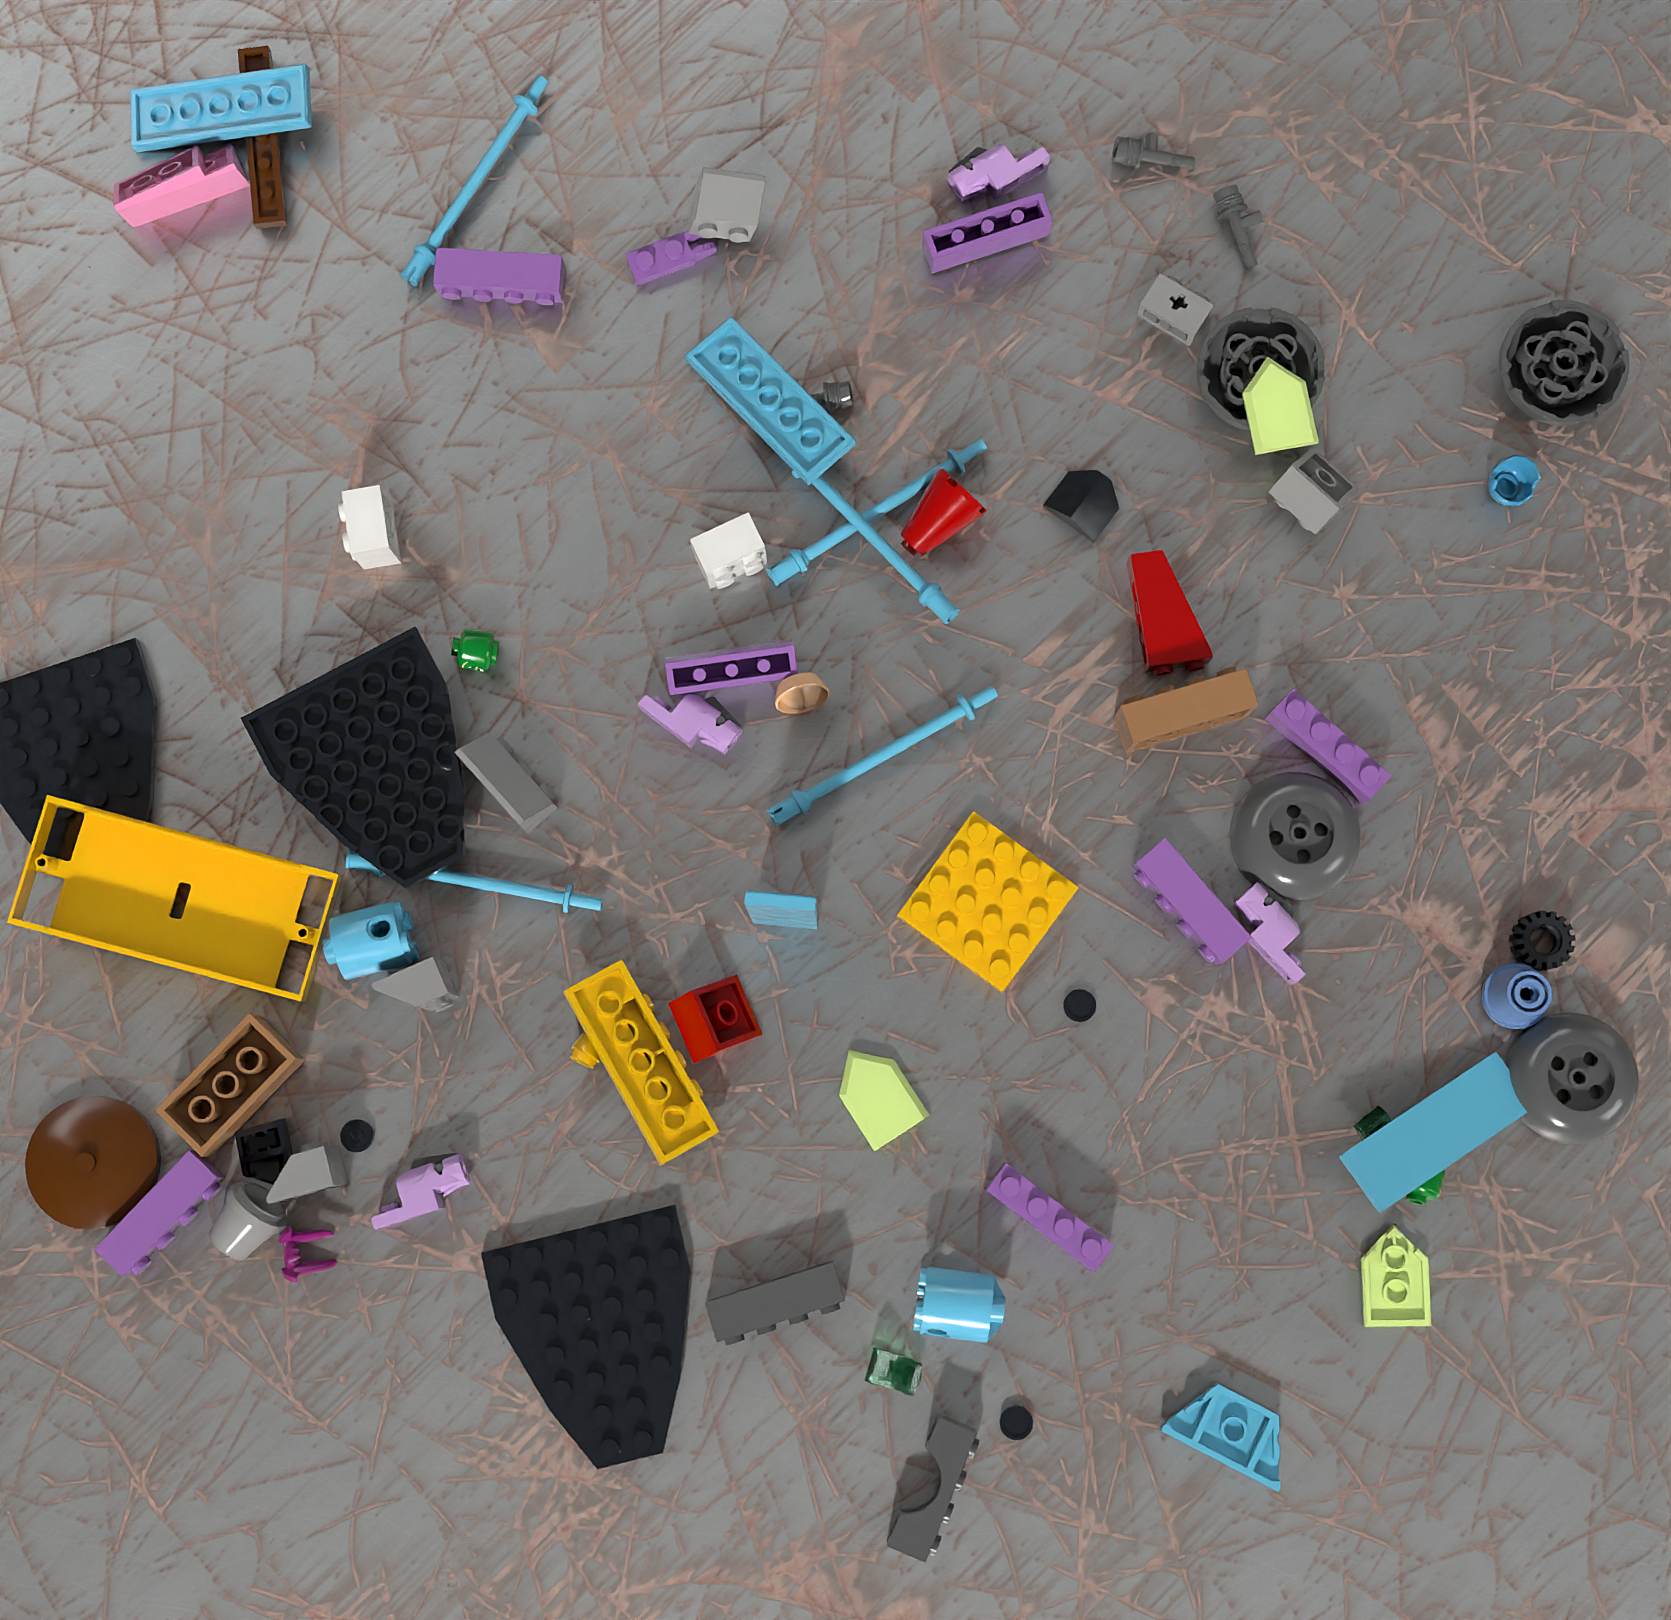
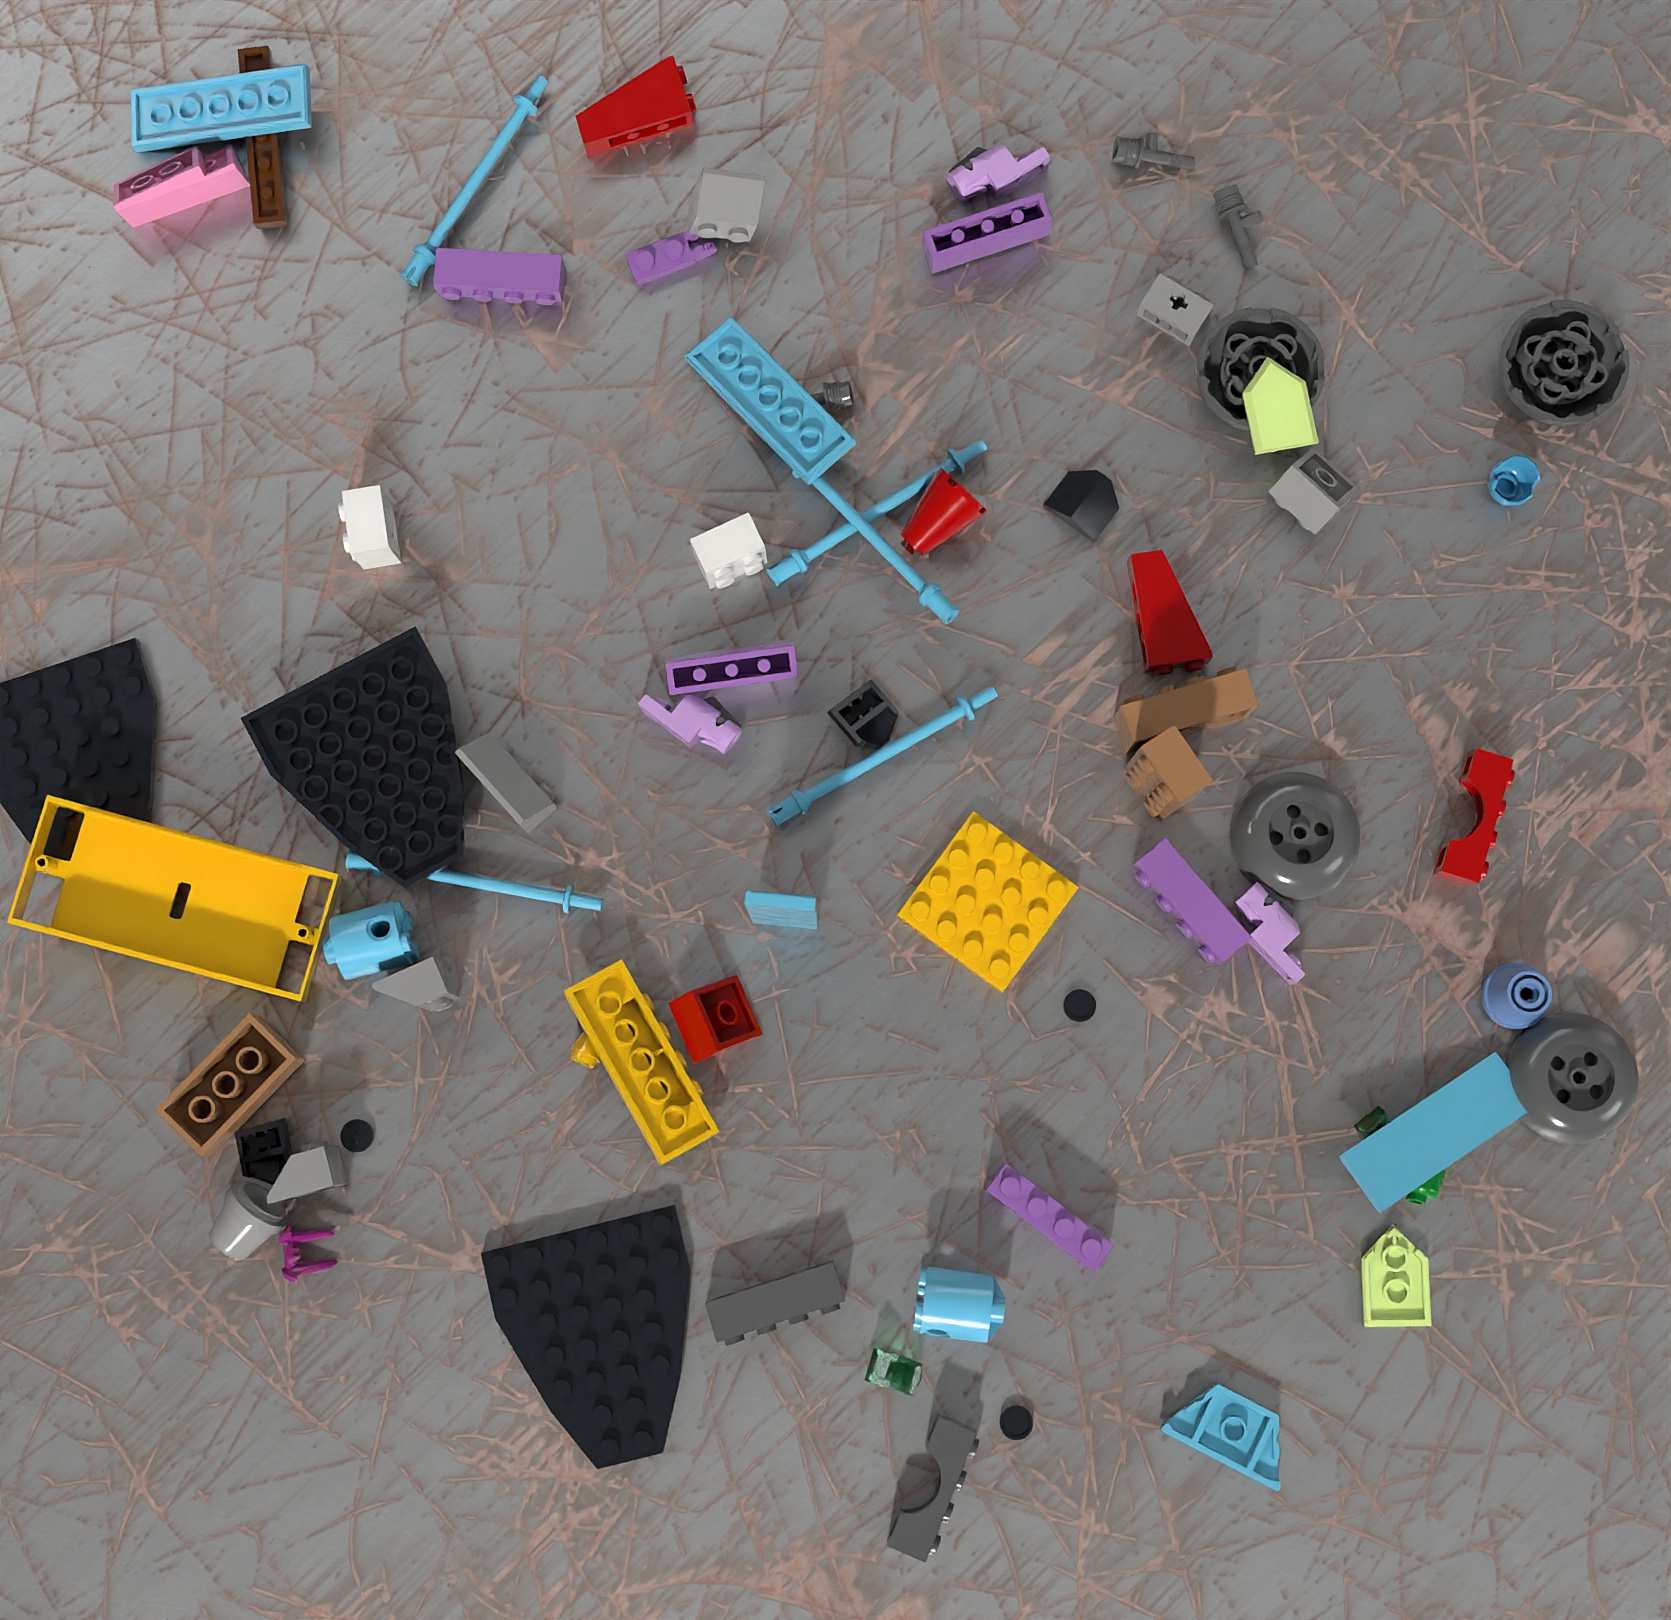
(92, 1162): reddish brown dish -> none
(160, 1213): medium lavender brick -> none
(422, 1188): lavender plate -> none
(475, 649): green head -> none
(638, 110): none -> red slope
(801, 693): light nougat hat -> none
(866, 716): none -> black slope
(879, 1098): yellowish green tile -> none
(1166, 773): none -> medium nougat brick
(1328, 747): medium lavender brick -> none
(1486, 779): none -> red arch
(1559, 931): black tyre -> none

